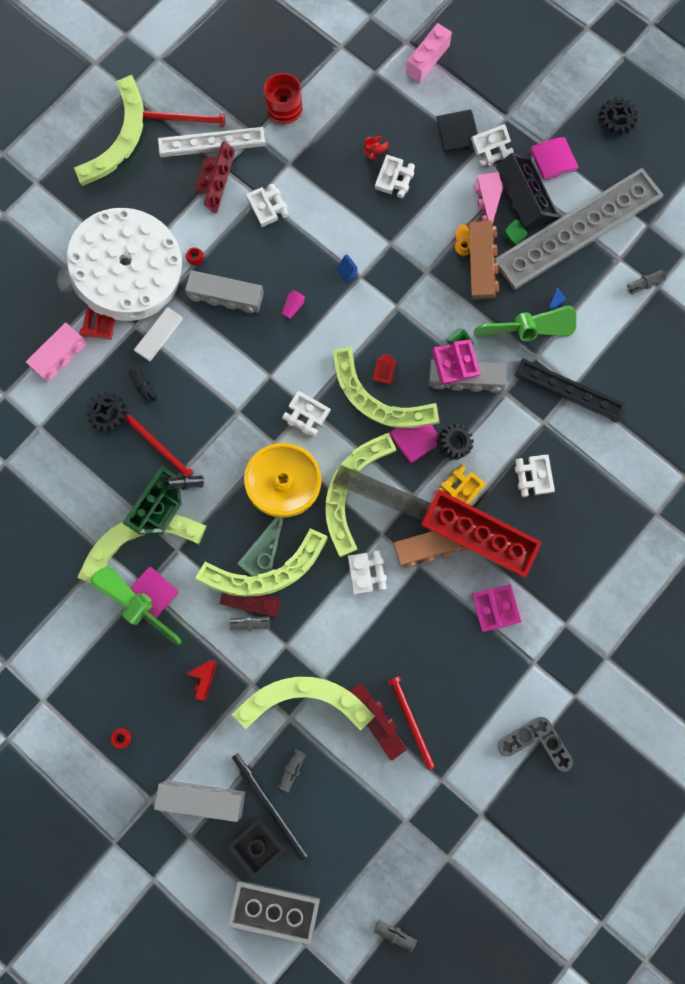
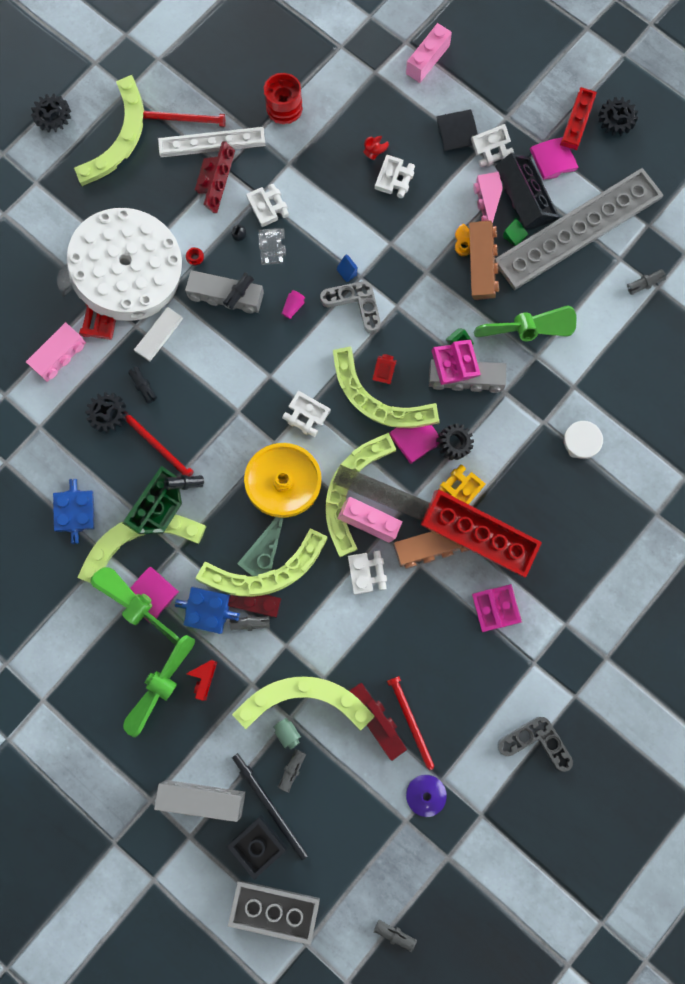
(51, 113): none -> black gear
(73, 511): none -> blue plate
(114, 738): red plate -> none
(158, 686): none -> bright green piece
(206, 610): none -> blue plate
(238, 290): none -> black pin
(241, 234): none -> black hinge
(271, 246): none -> clear cylinder
(287, 734): none -> sand green brick
(361, 298): none -> light grey beam
(369, 520): none -> bright pink brick
(416, 790): none -> dark purple dish
(540, 474): white plate -> none
(557, 300): blue slope -> none
(570, 390): black tile -> none
(578, 118): none -> red tile
(583, 440): none -> white tile

